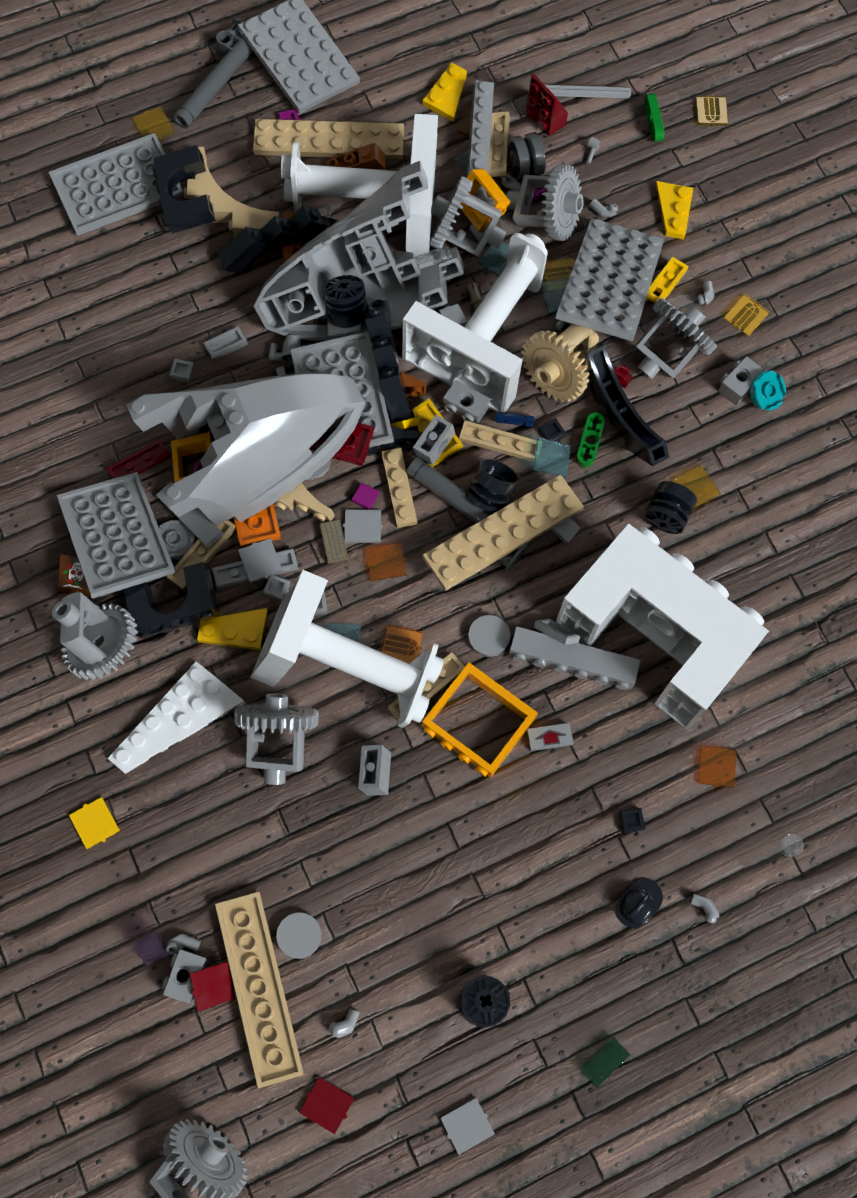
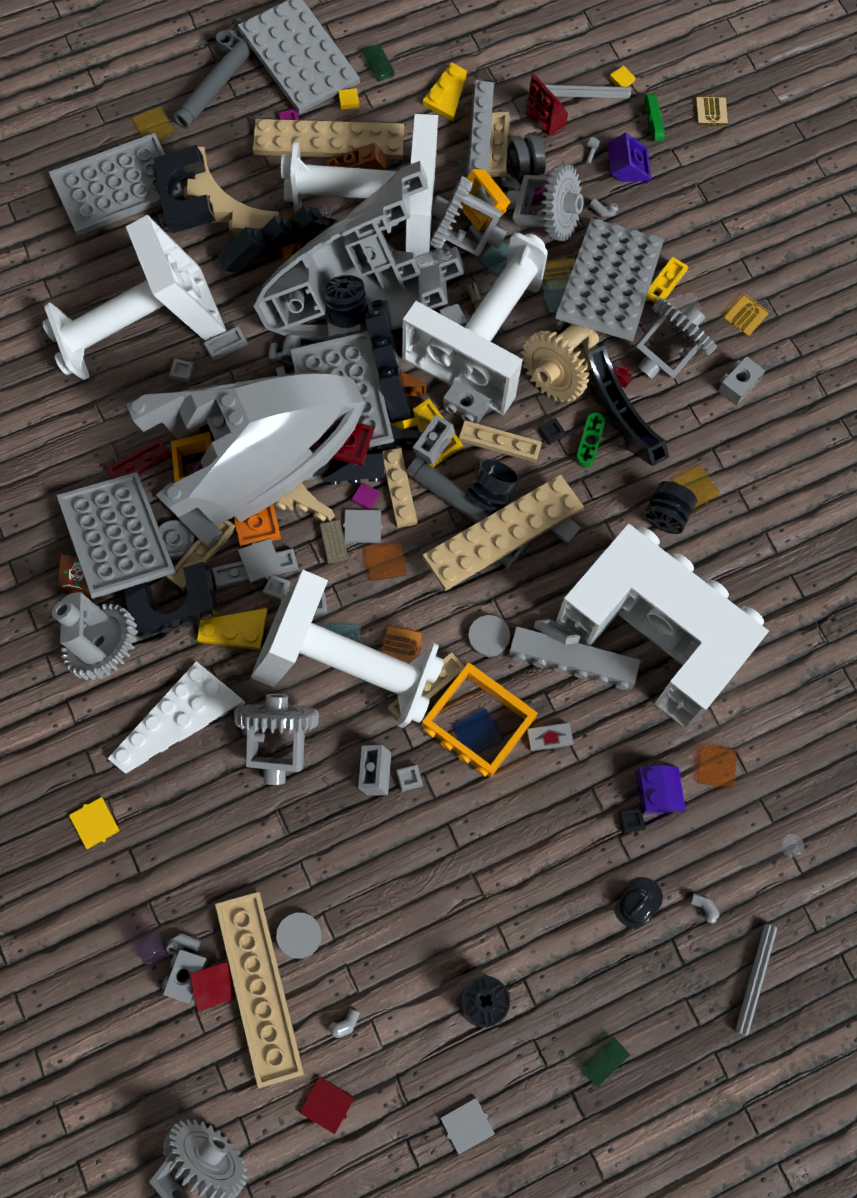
(171, 281): none -> white piece
(348, 99): none -> yellow tile
(372, 470): none -> black slope
(378, 63): none -> clear green plate
(409, 778): none -> light grey tile
(478, 732): none -> clear blue piece
(514, 419): dark blue axle -> none
(552, 457): clear light blue piece -> none
(622, 77): none -> yellow tile
(628, 159): none -> dark purple slope
(660, 789): none -> dark purple slope
(675, 208): yellow wing -> none
(708, 294): light grey arm -> none
(756, 979): none -> light grey axle
(767, 390): teal tile -> none

